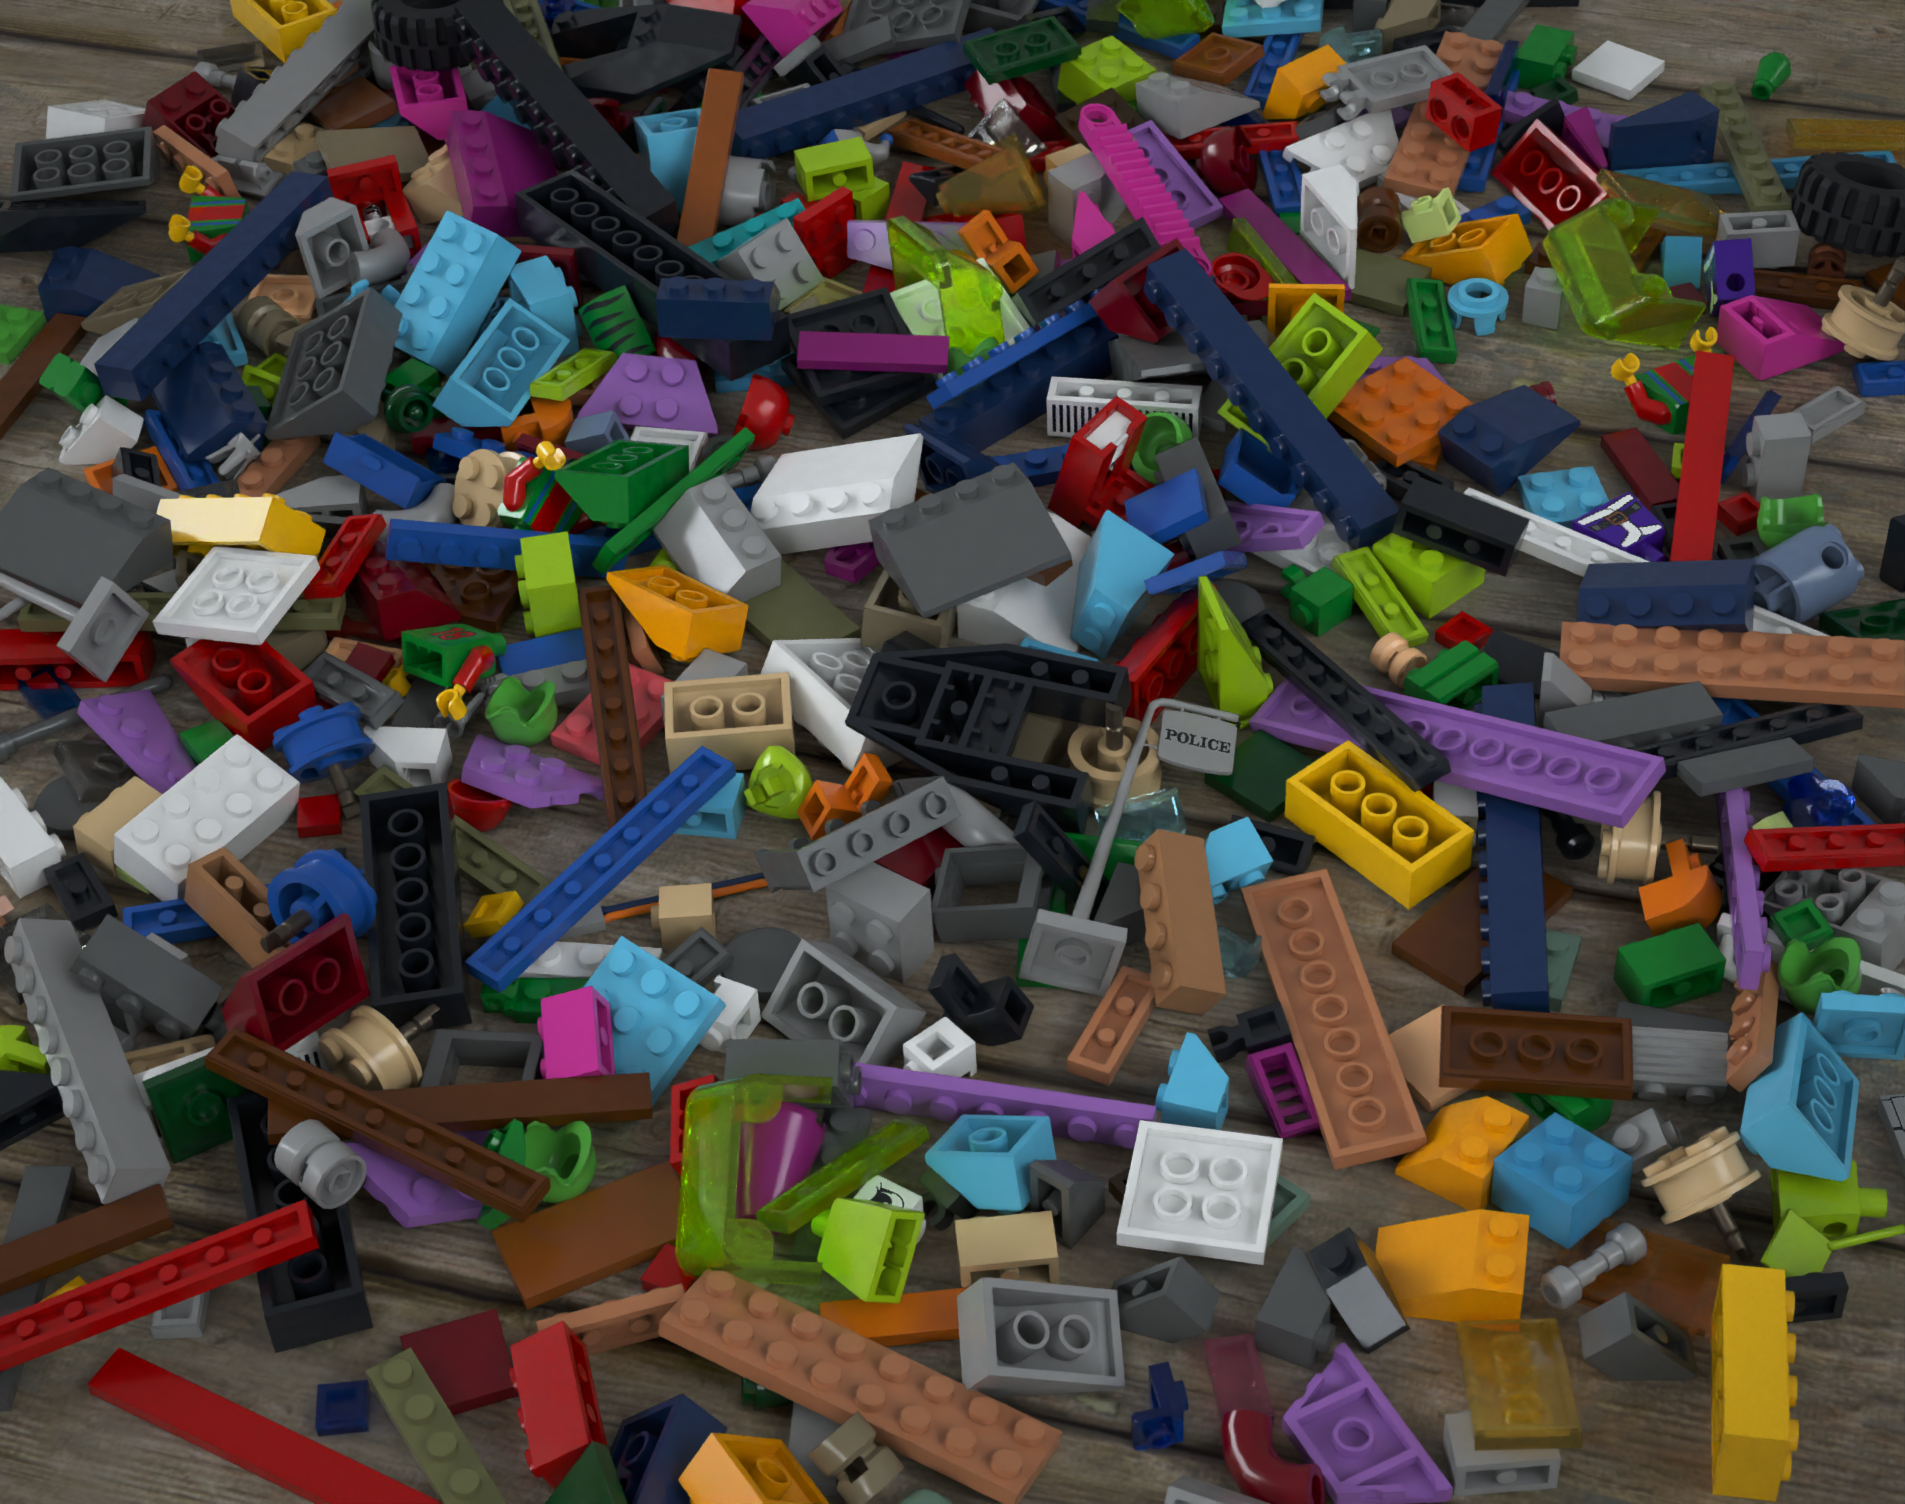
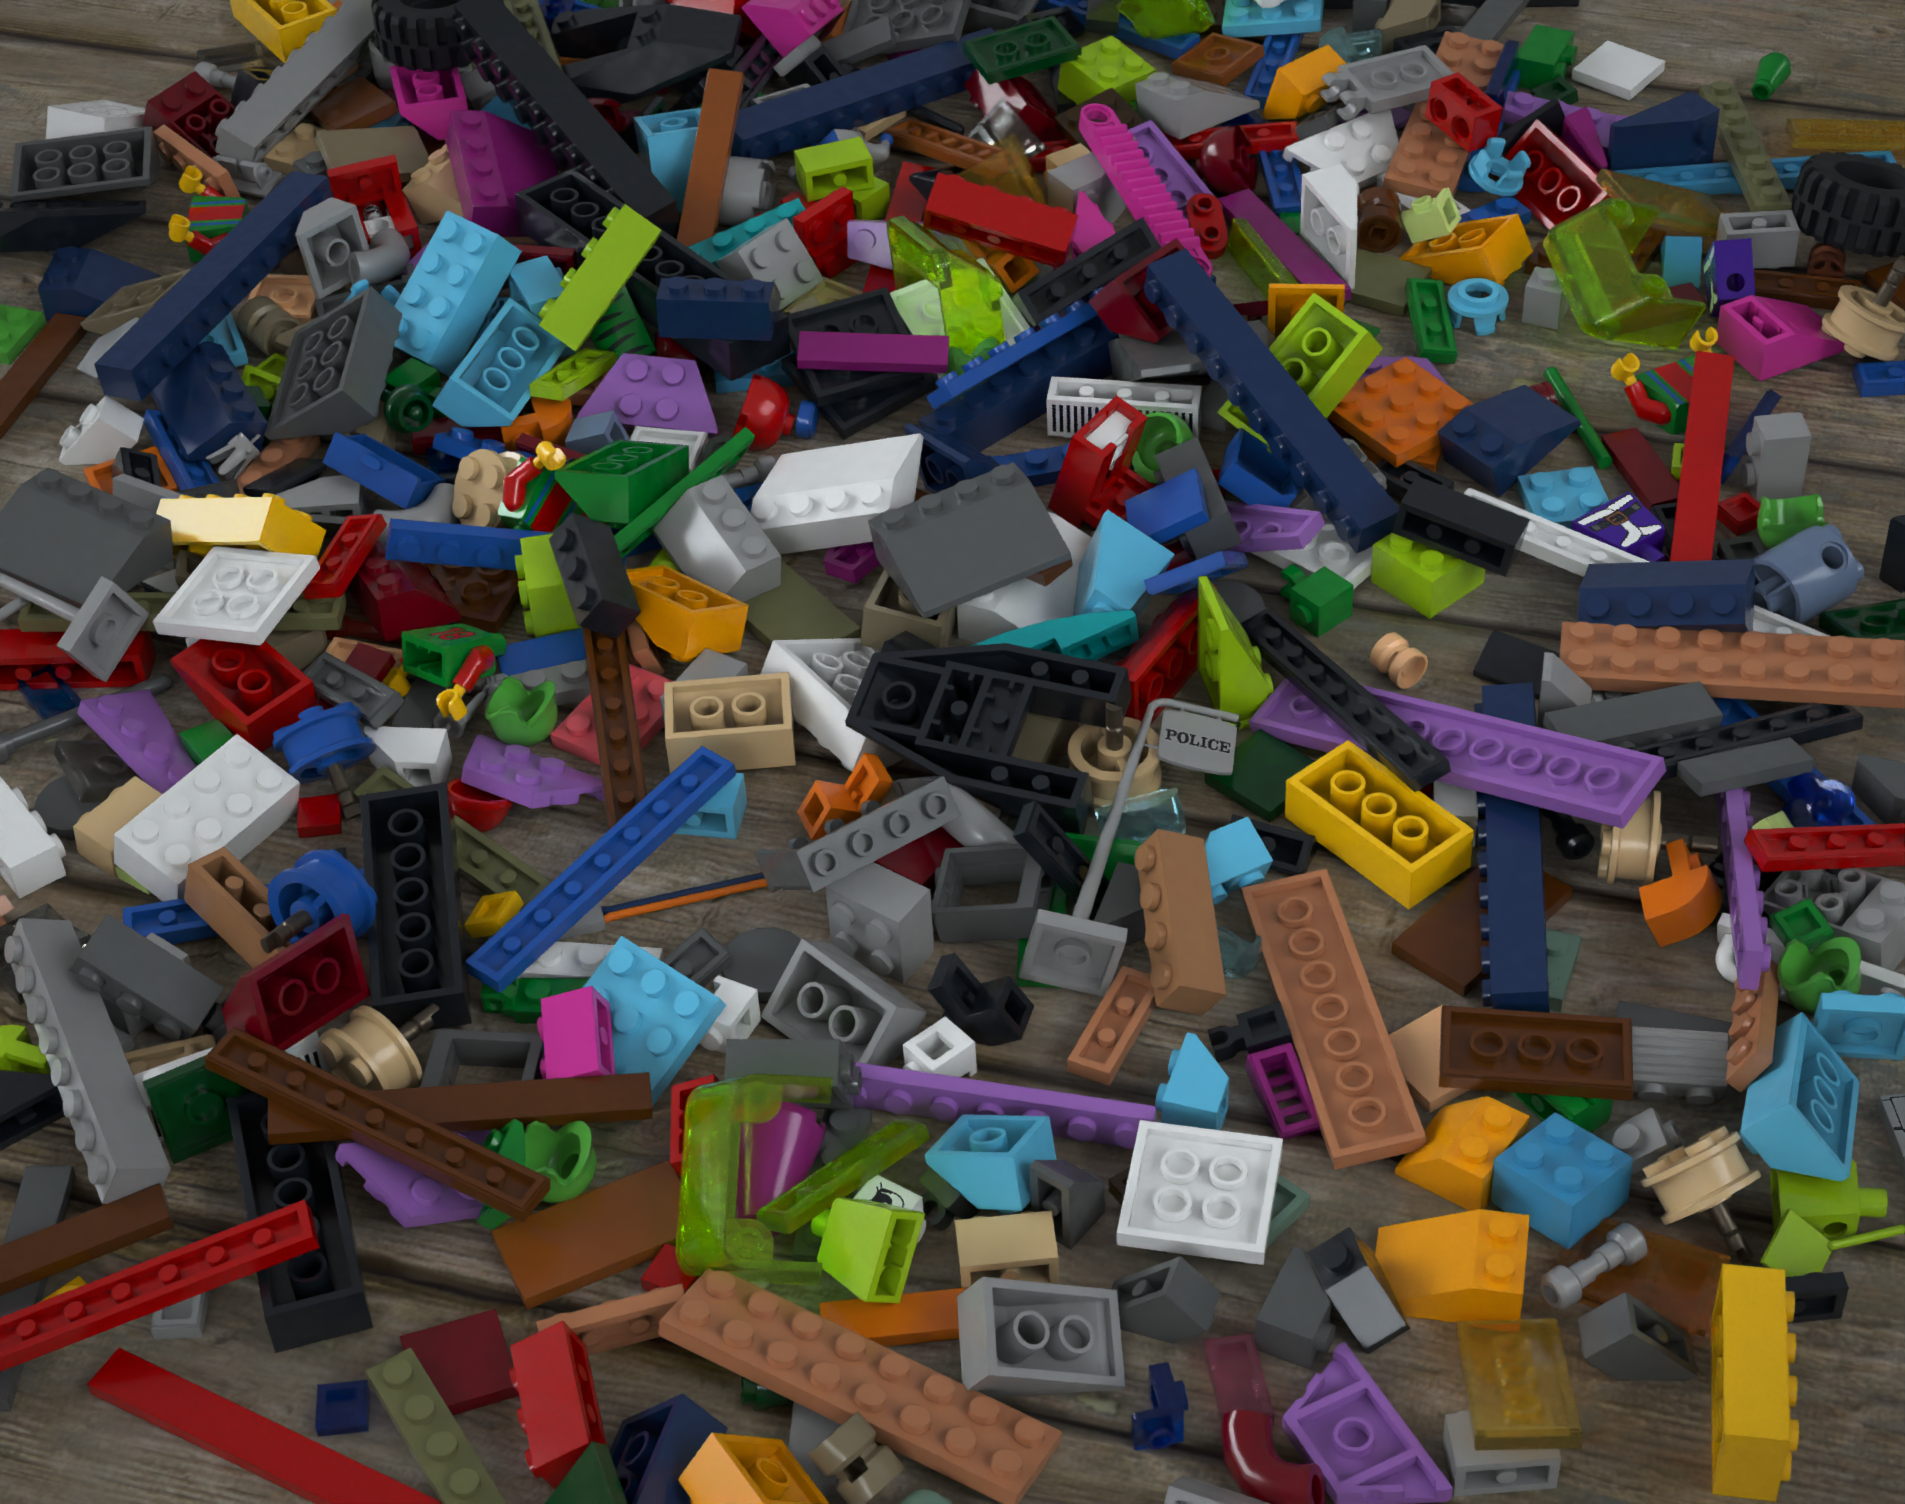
(74, 384): green brick -> none
(80, 892): black plate -> none
(286, 477): none -> black slope
(320, 1164): light grey wheel -> none
(594, 575): none -> black brick
(600, 277): none -> lime brick
(682, 912): tan brick -> none
(778, 783): lime piece -> none
(807, 419): none -> blue tile
(1000, 220): none -> red brick
(1078, 636): none -> teal slope
(1208, 222): none -> red plate
(1240, 278): red hat -> none
(1379, 596): lime tile -> none
(1453, 677): green brick -> none
(1463, 628): red tile -> none
(1490, 161): none -> medium azure piece
(1585, 430): none -> green bar
(1670, 968): green brick -> none
(1830, 411): light grey tile -> none

